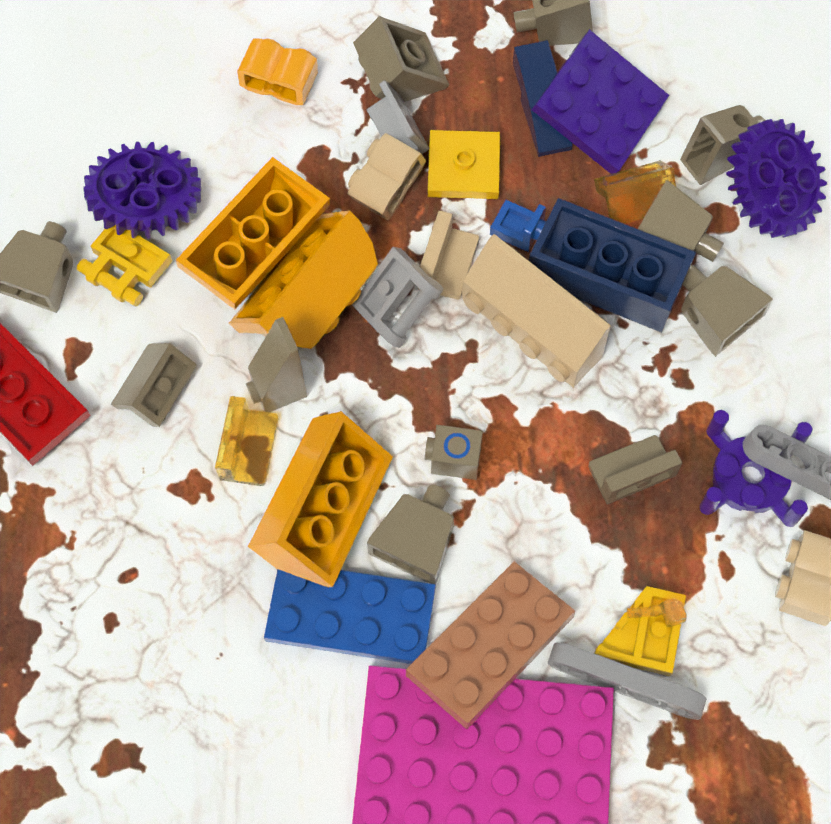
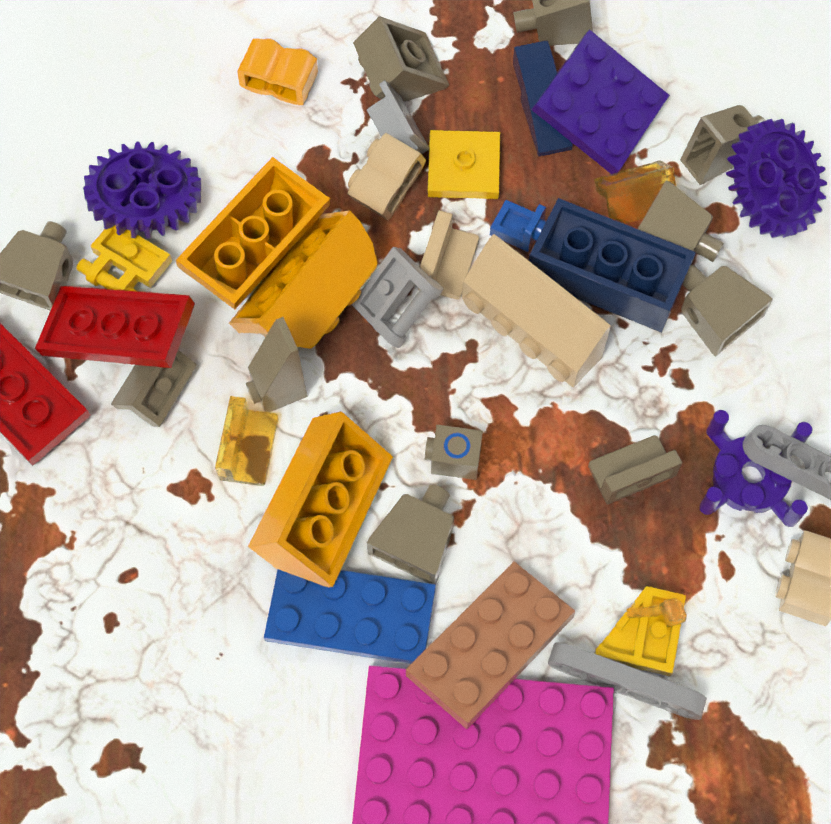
(115, 326): none -> red plate

